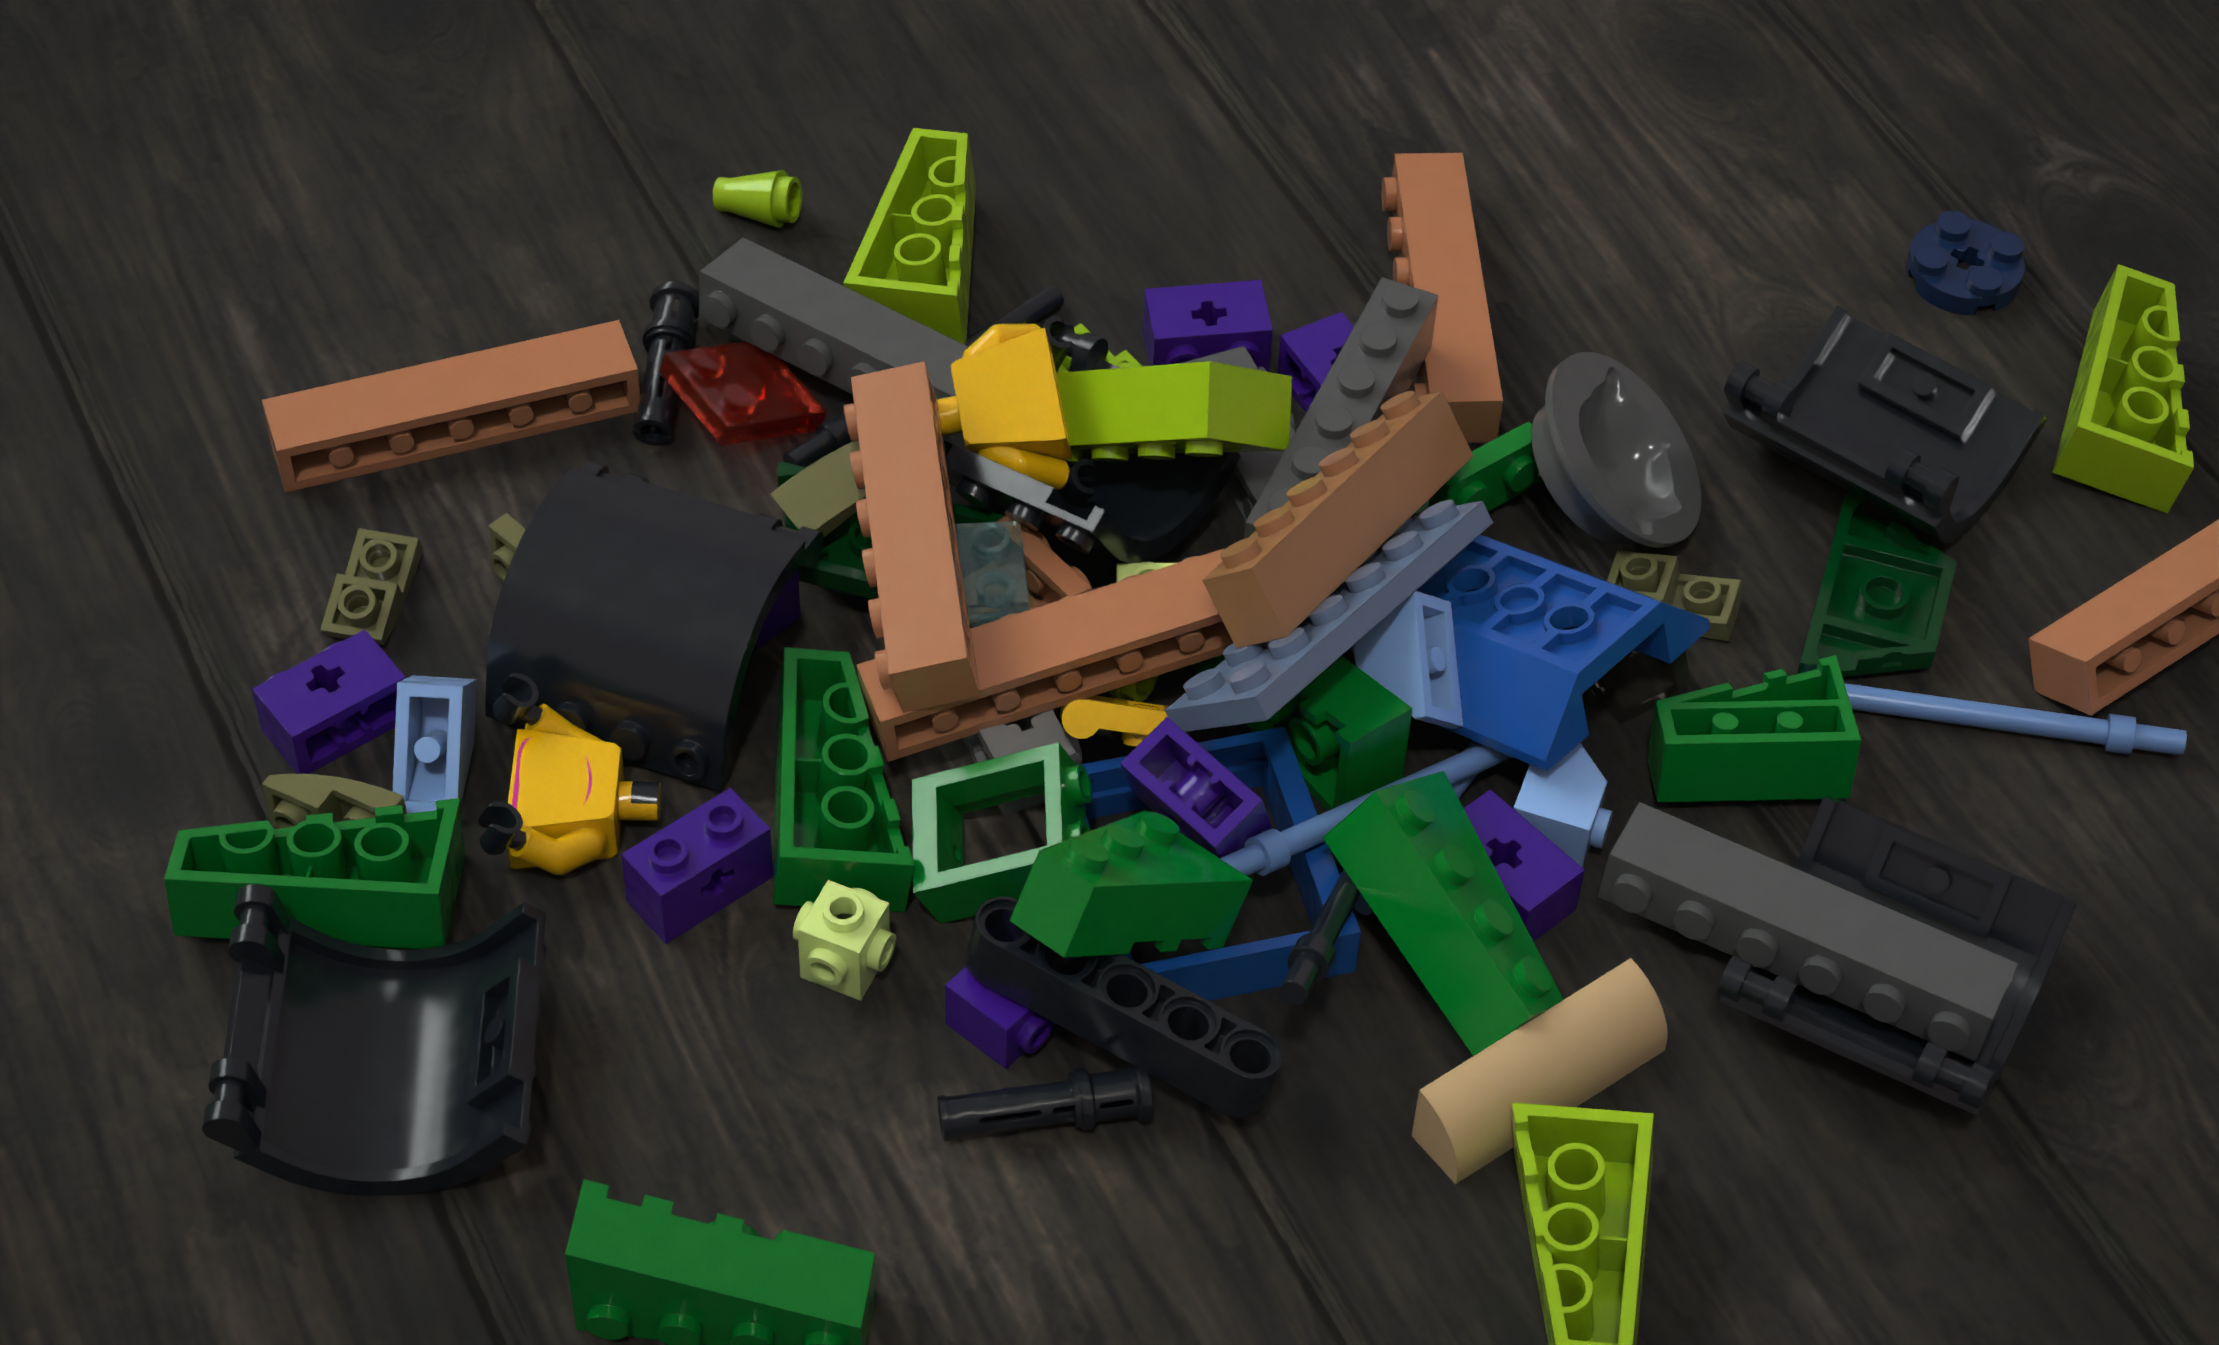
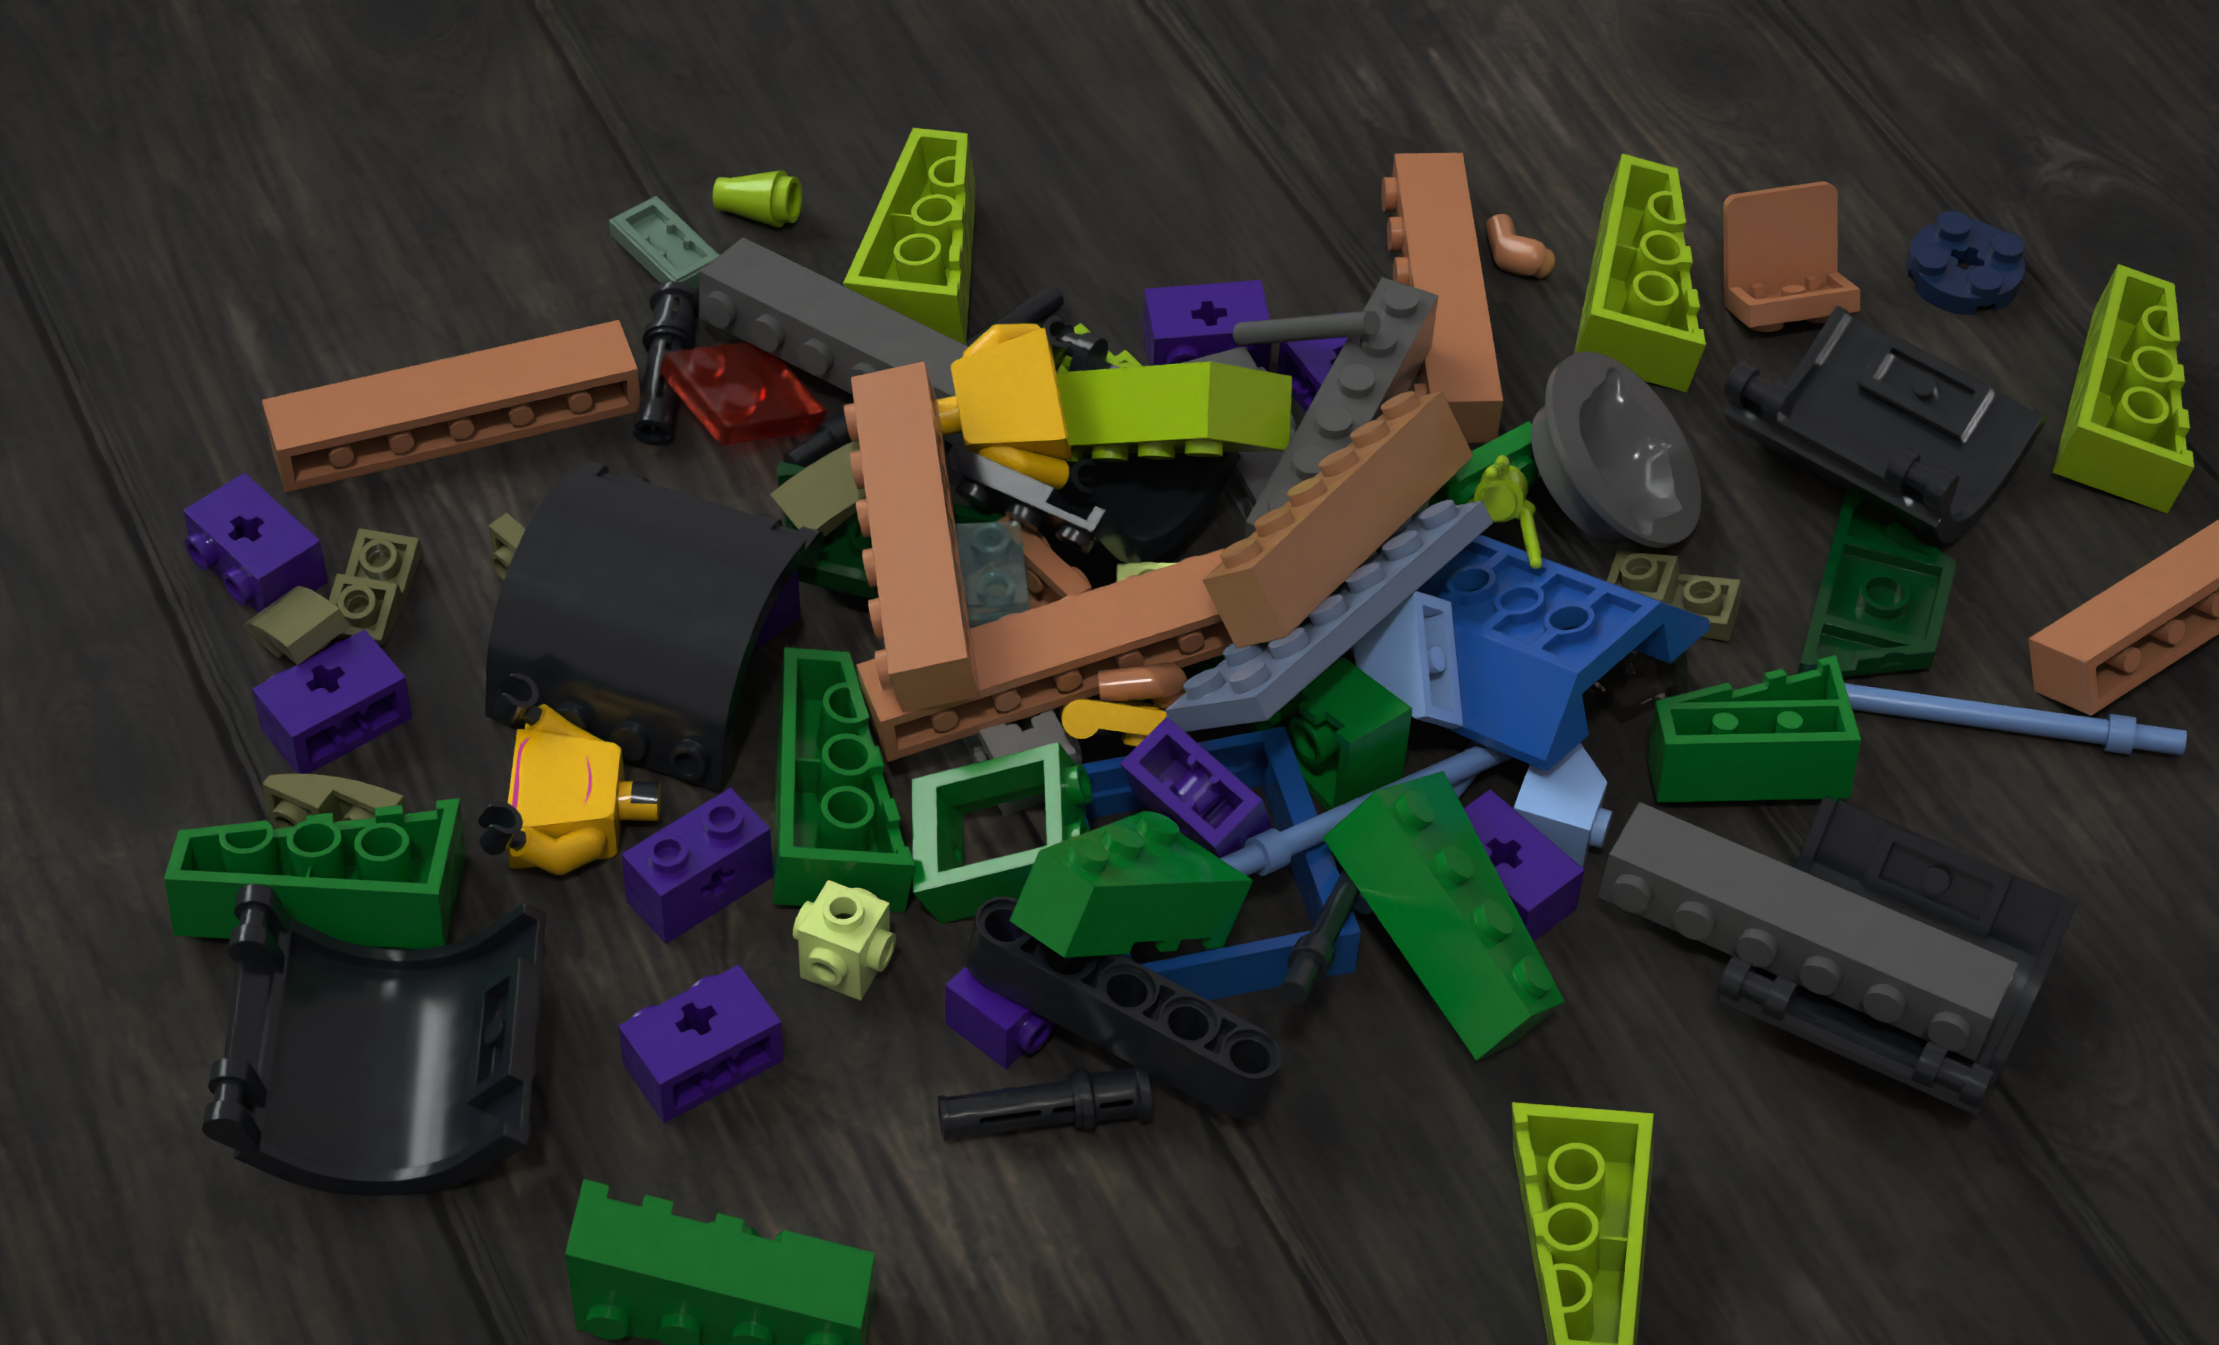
(252, 544): none -> dark purple brick
(297, 624): none -> olive slope
(433, 739): light blue slope -> none
(662, 242): none -> sand green plate
(701, 1042): none -> dark purple brick
(1157, 682): none -> nougat arm
(1307, 328): none -> dark grey bar
(1504, 496): none -> lime plant
(1517, 253): none -> nougat arm
(1550, 1060): tan brick -> none
(1640, 280): none -> lime wedge
(1784, 256): none -> nougat bracket

